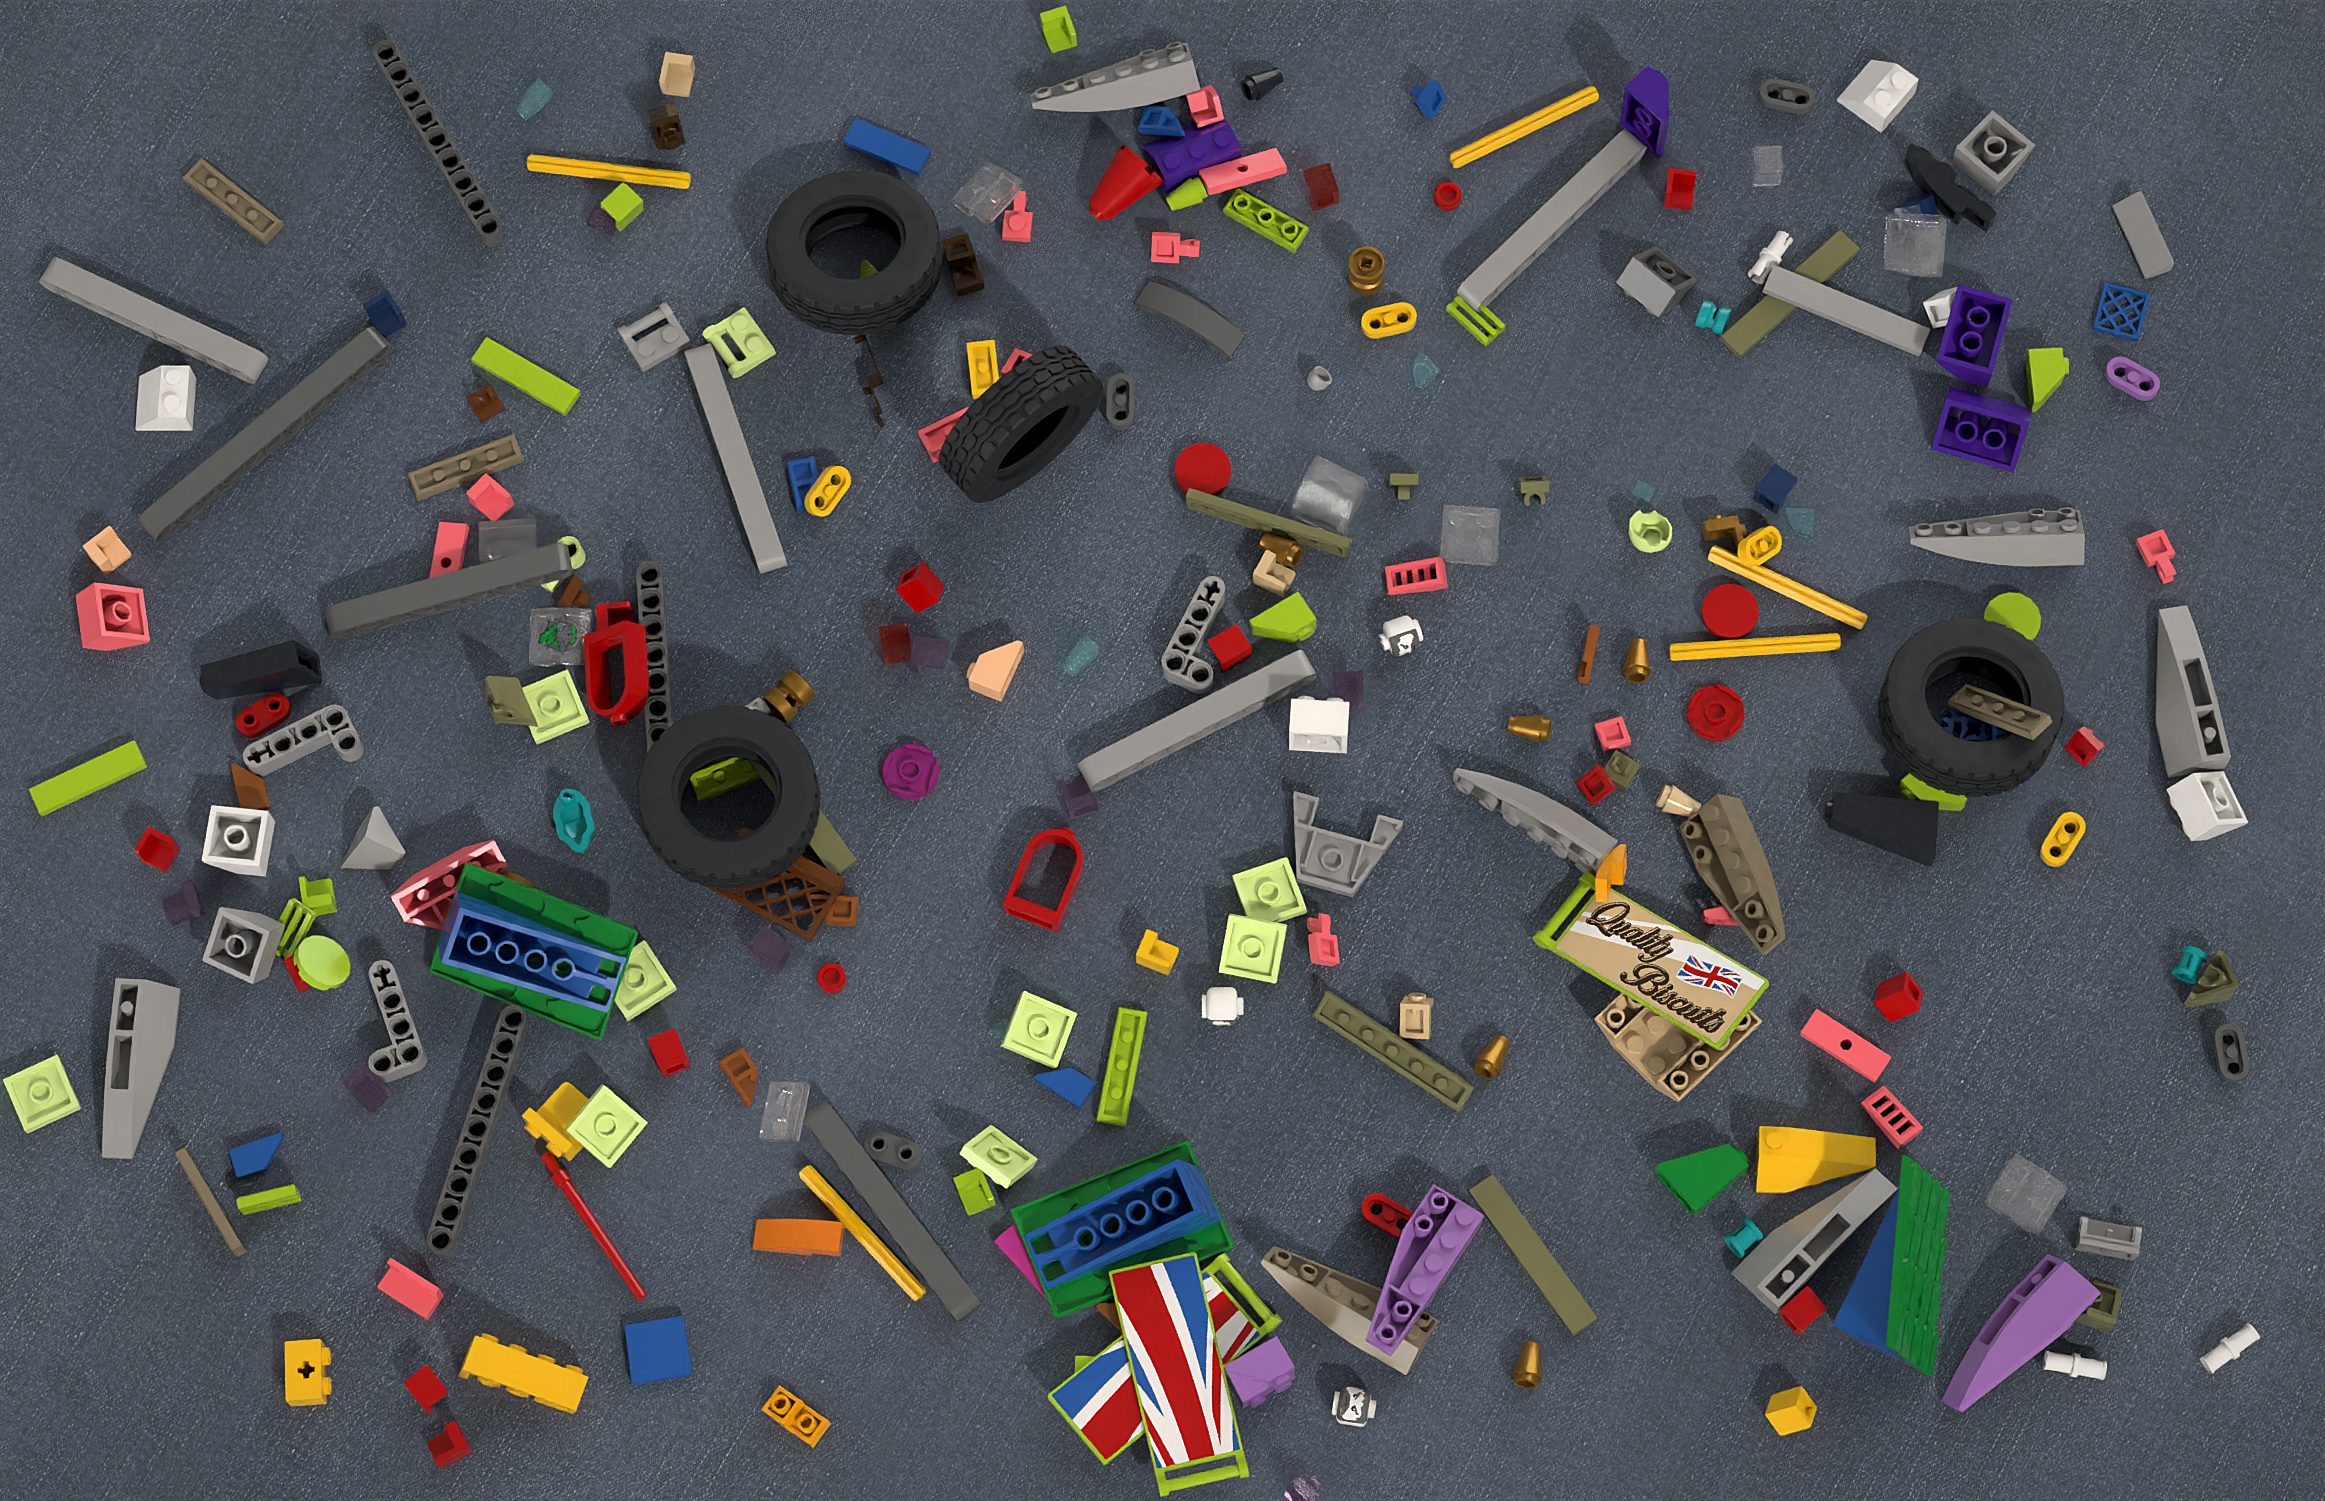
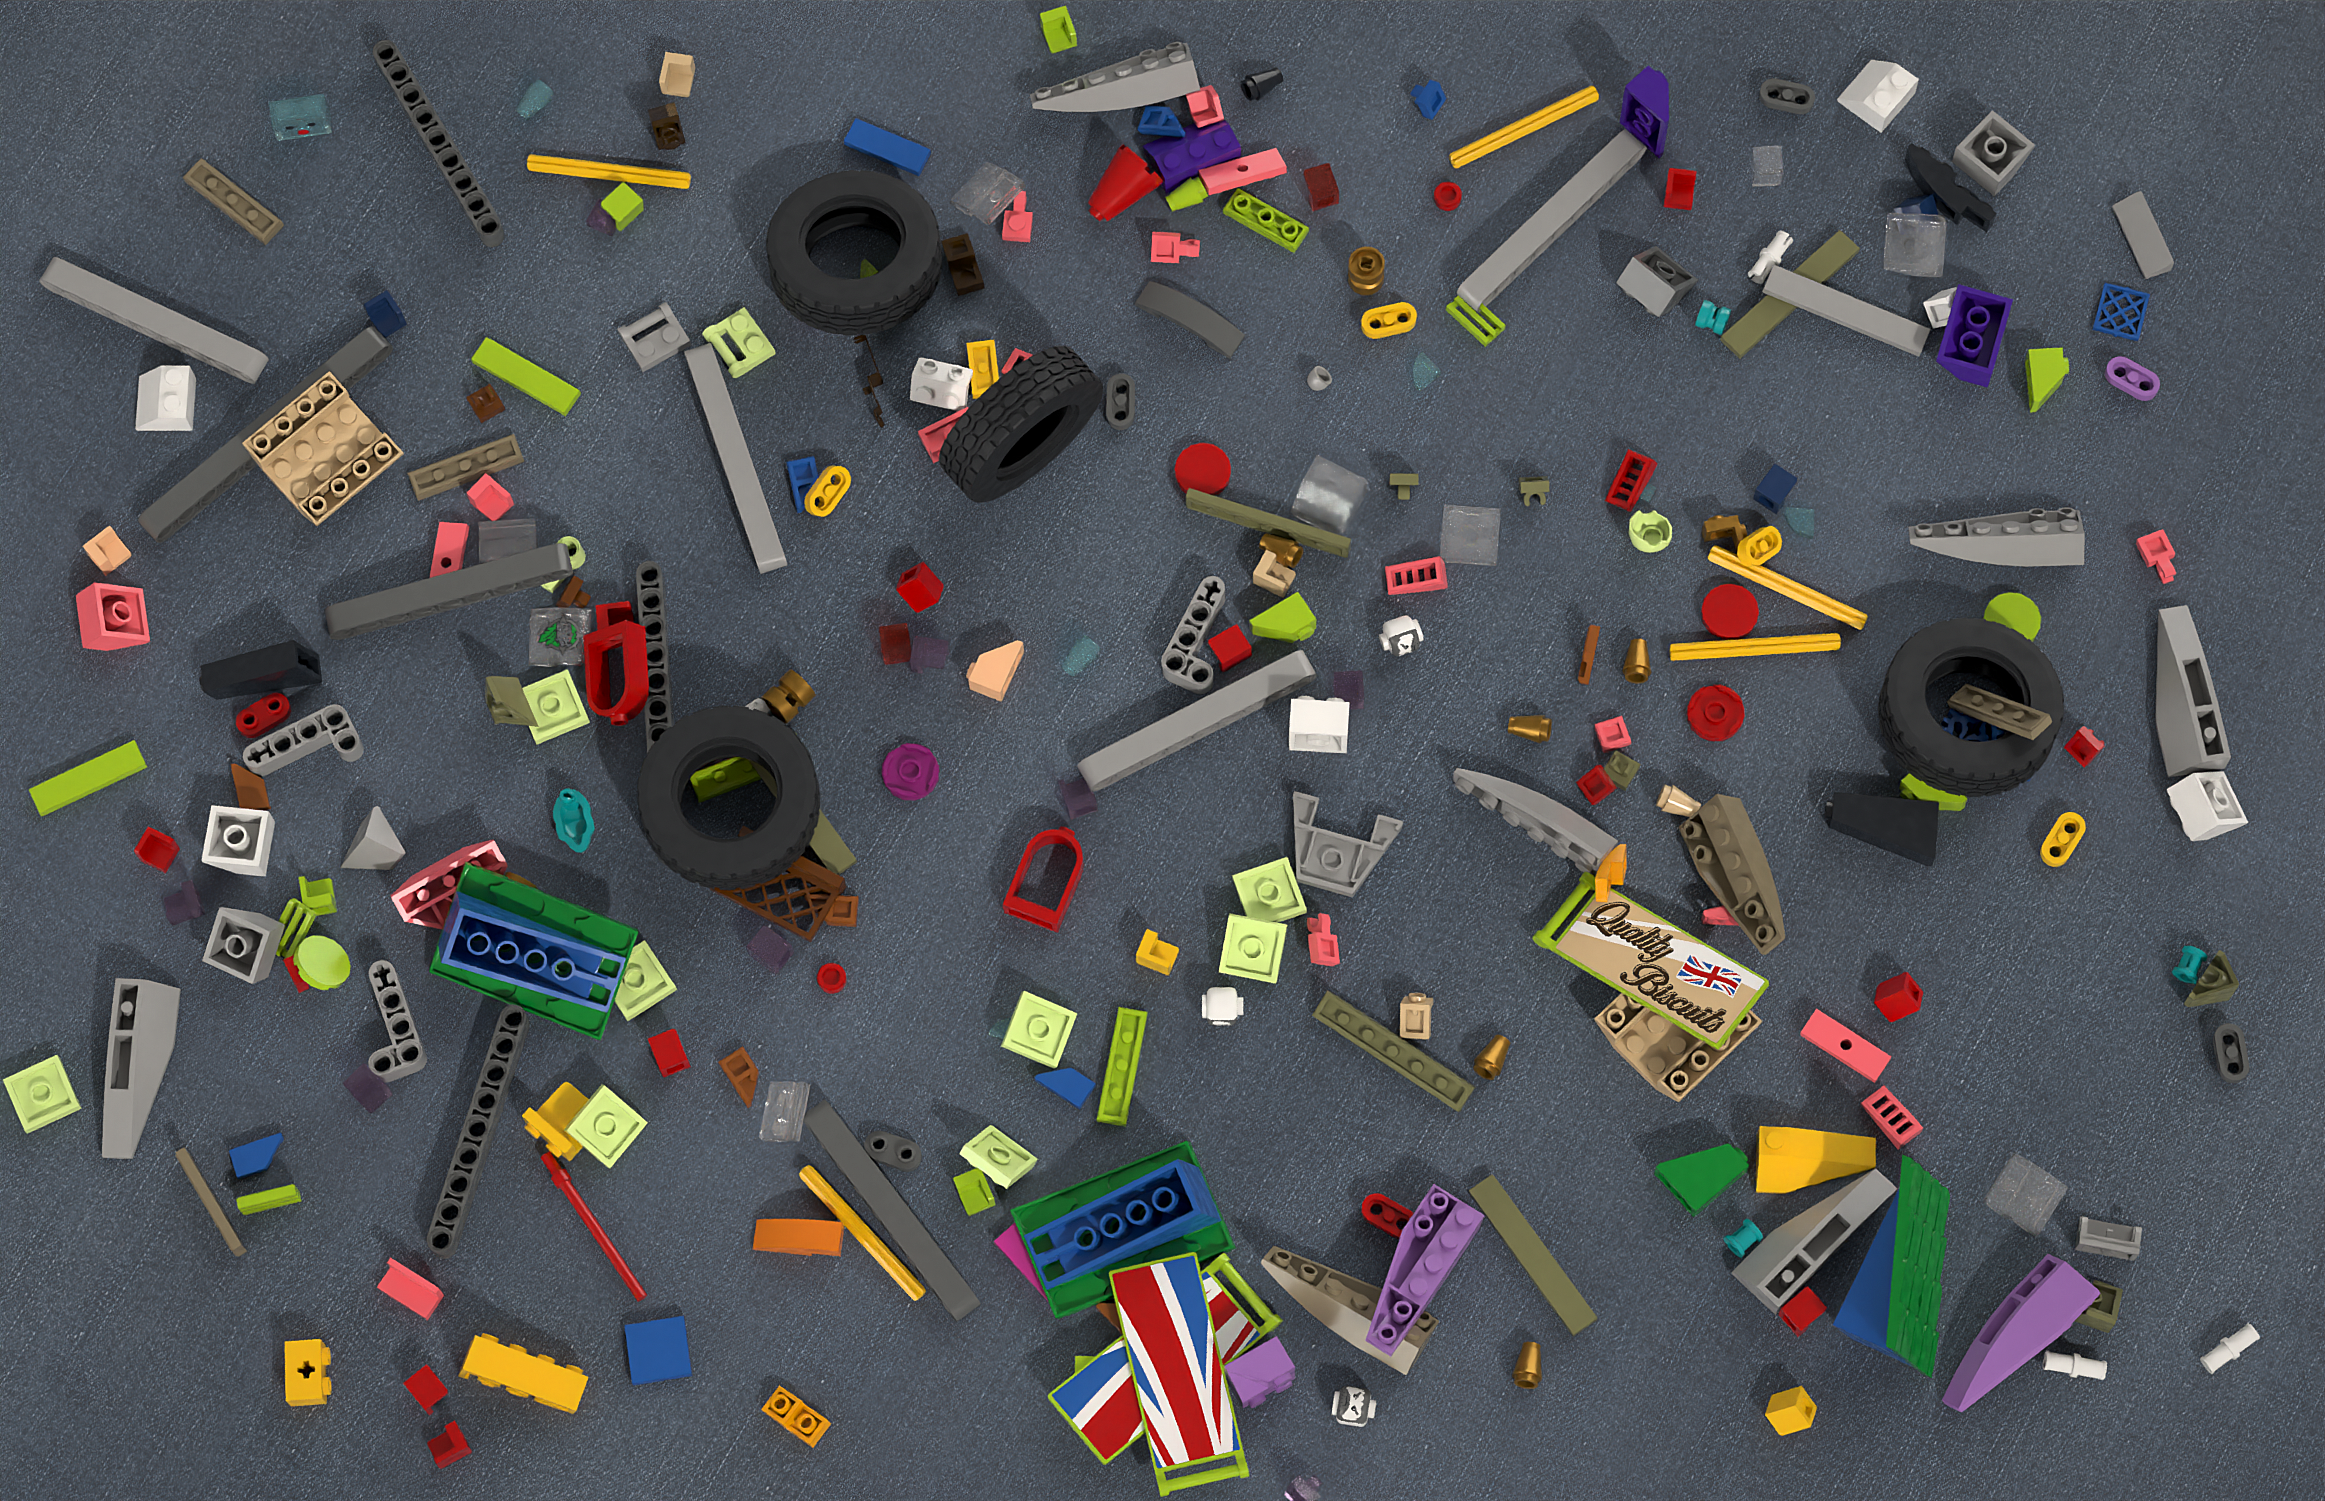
(300, 117): none -> clear light blue brick
(321, 450): none -> tan slope
(940, 384): none -> white bracket
(1621, 477): none -> red slope
(1982, 429): dark purple slope -> none

